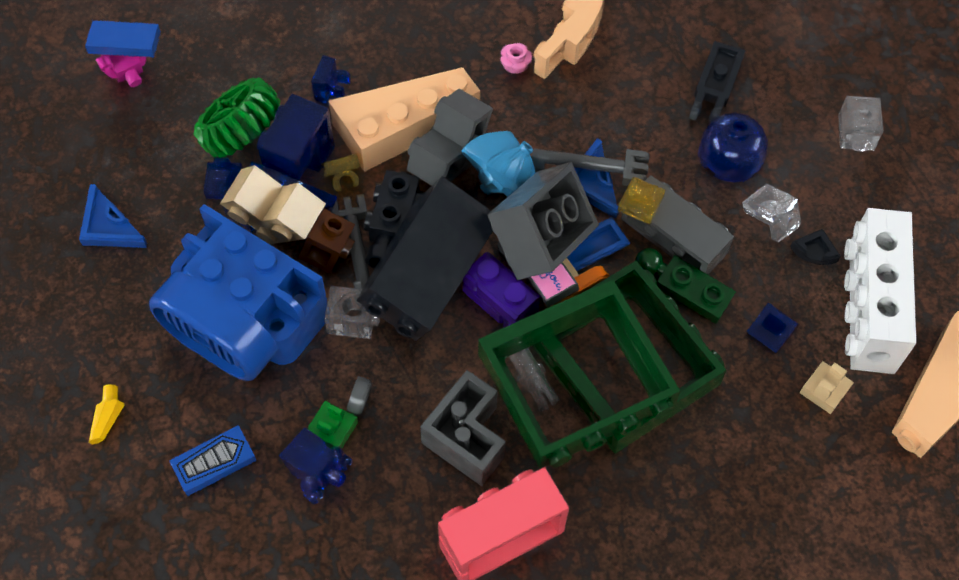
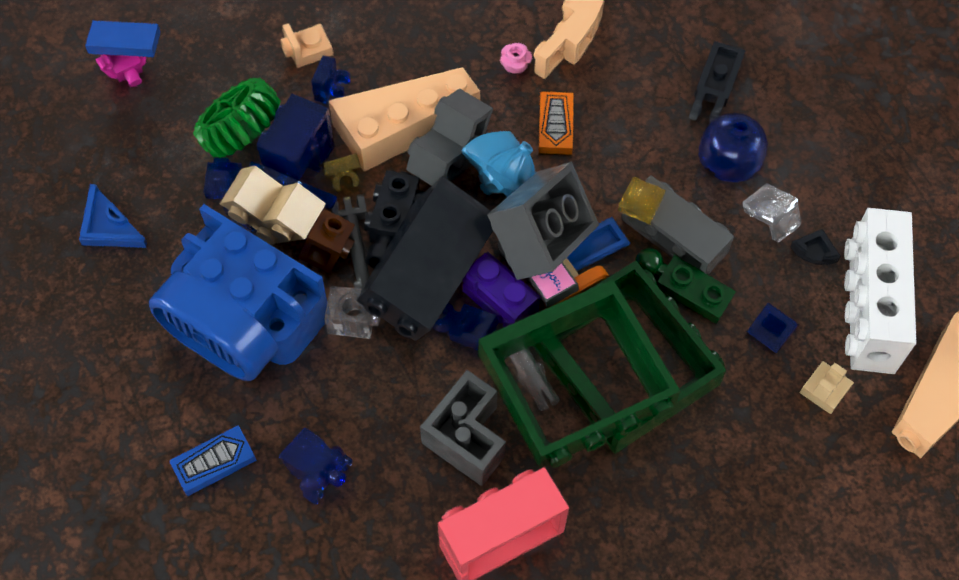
(105, 414): yellow bar -> none
(306, 45): none -> light nougat bracket
(333, 424): green tile -> none
(359, 396): dark grey tile -> none
(467, 325): none -> clear blue plate
(556, 123): none -> tile
(598, 184): blue tile -> none
(633, 166): dark grey hinge -> none
(860, 123): clear brick -> none

